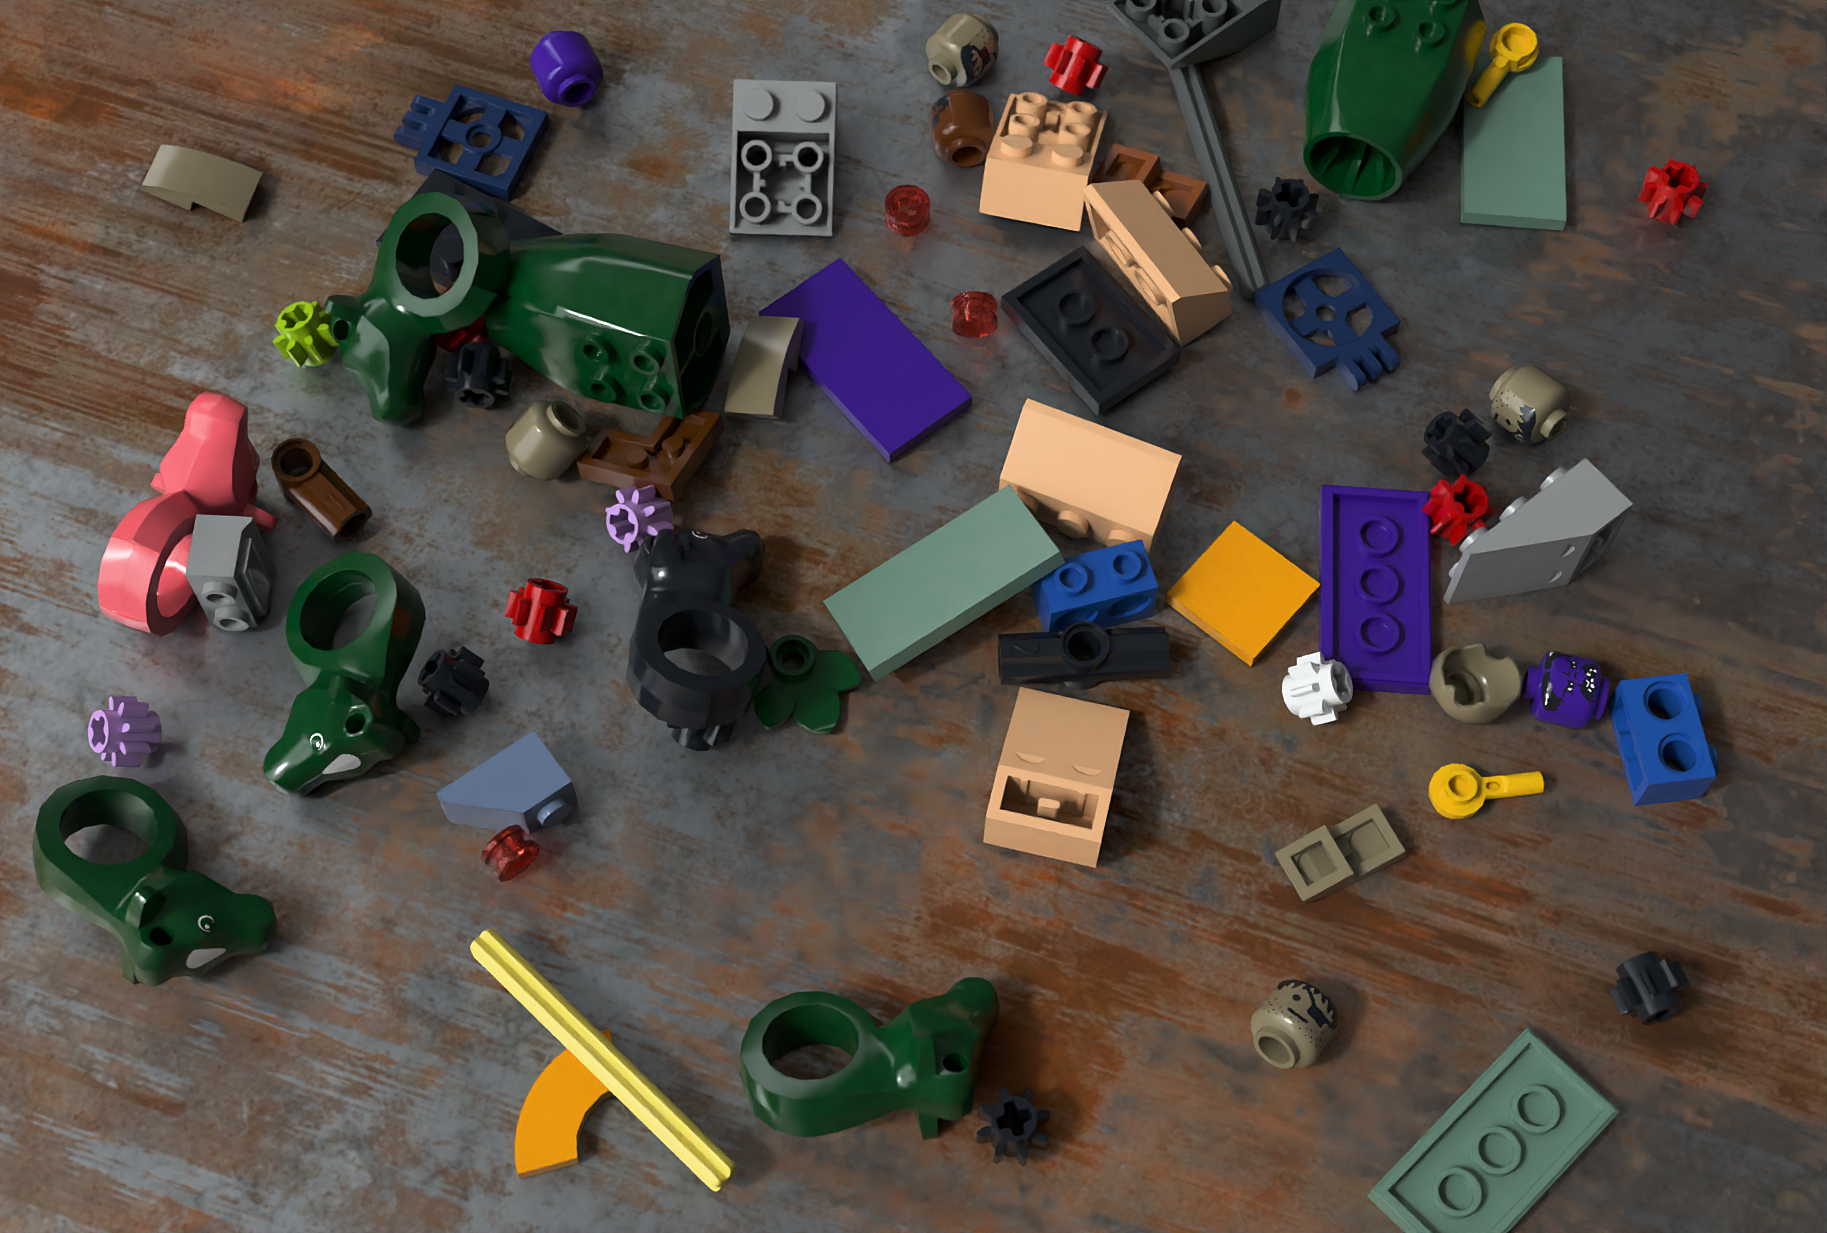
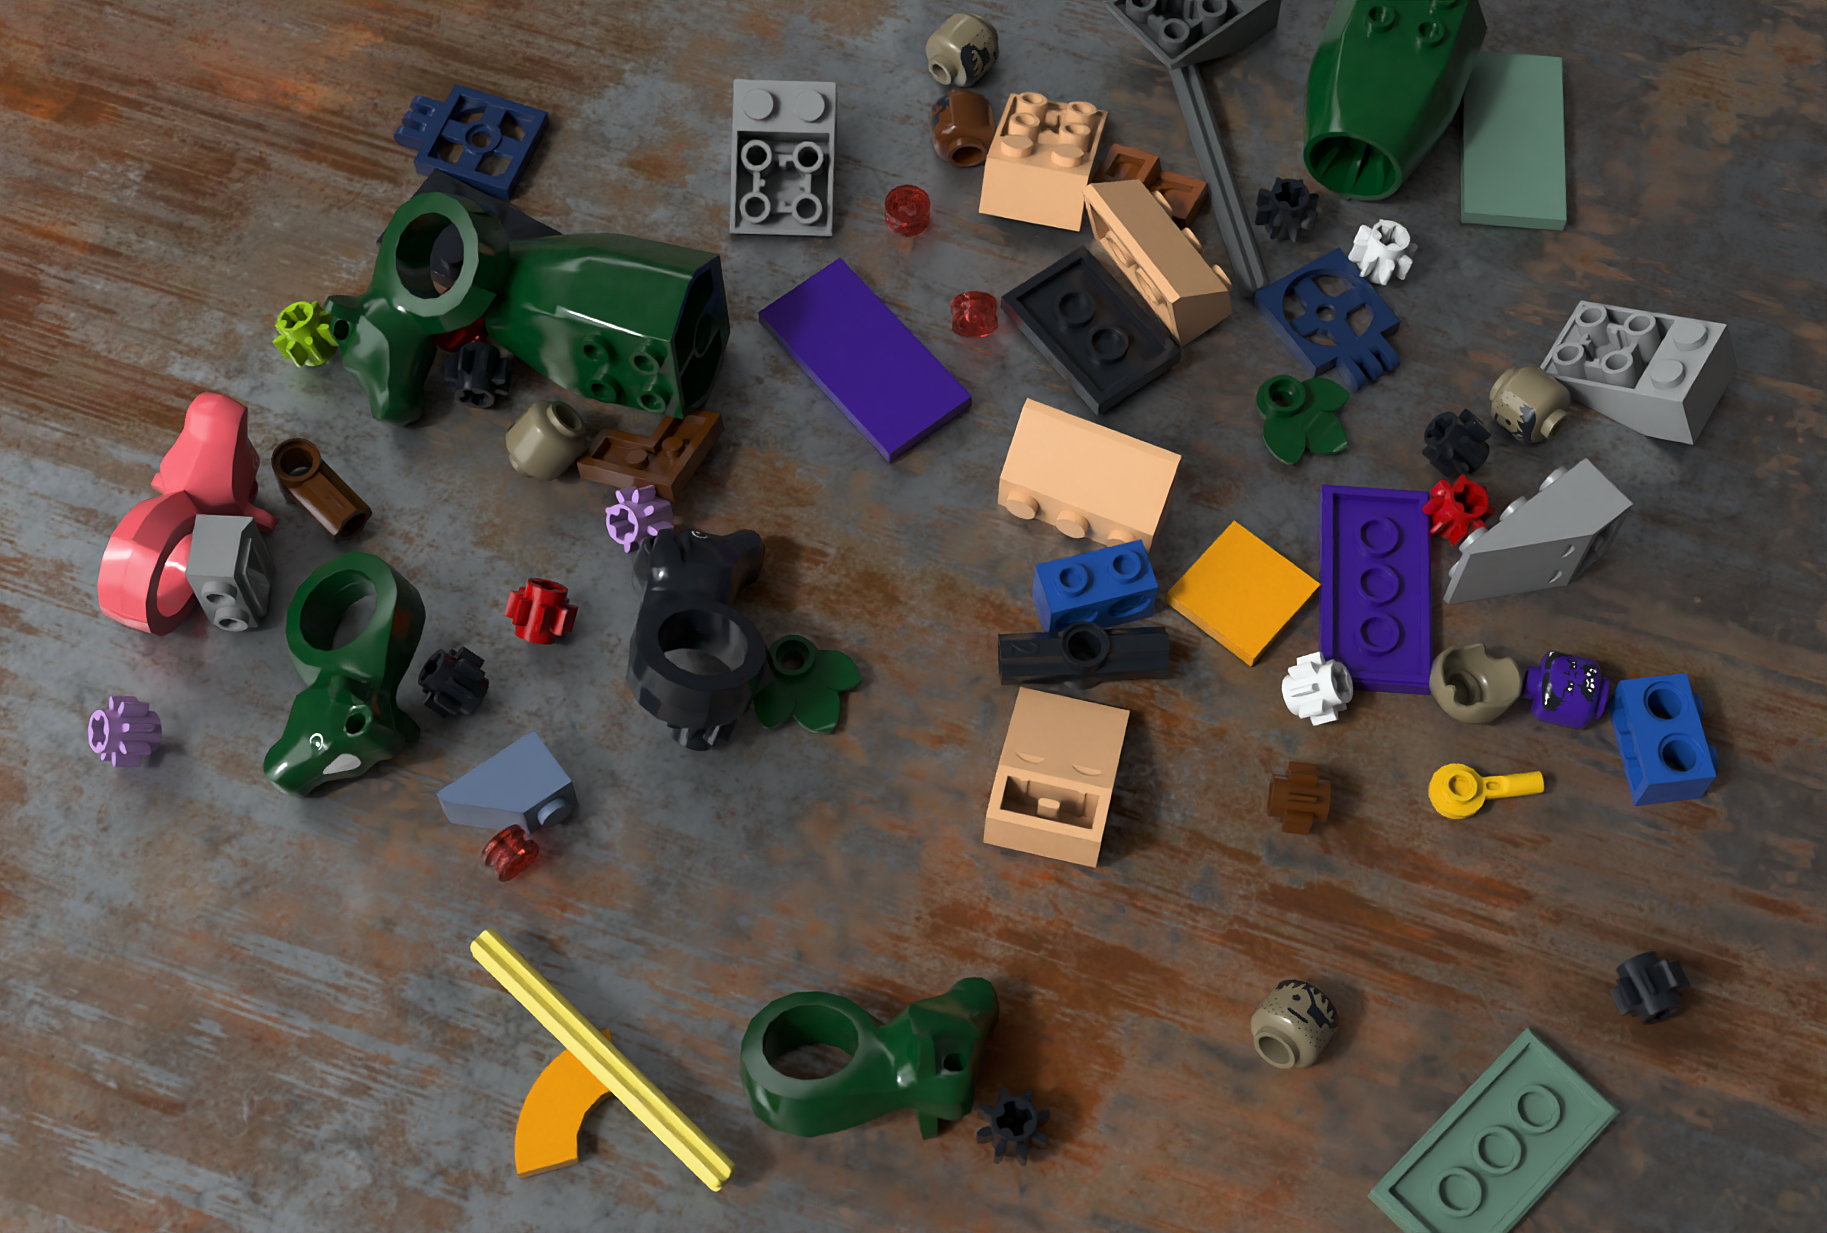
(158, 910): dark green animal -> none
(203, 178): dark tan slope -> none
(566, 68): dark purple head -> none
(761, 366): dark tan slope -> none
(943, 582): sand green tile -> none
(1075, 65): red gear -> none
(1299, 798): none -> reddish brown gear
(1308, 421): none -> dark green plate
(1340, 855): dark tan slope -> none
(1383, 252): none -> white gear
(1511, 50): yellow plate -> none
(1644, 368): none -> light grey slope
(1672, 191): red gear -> none

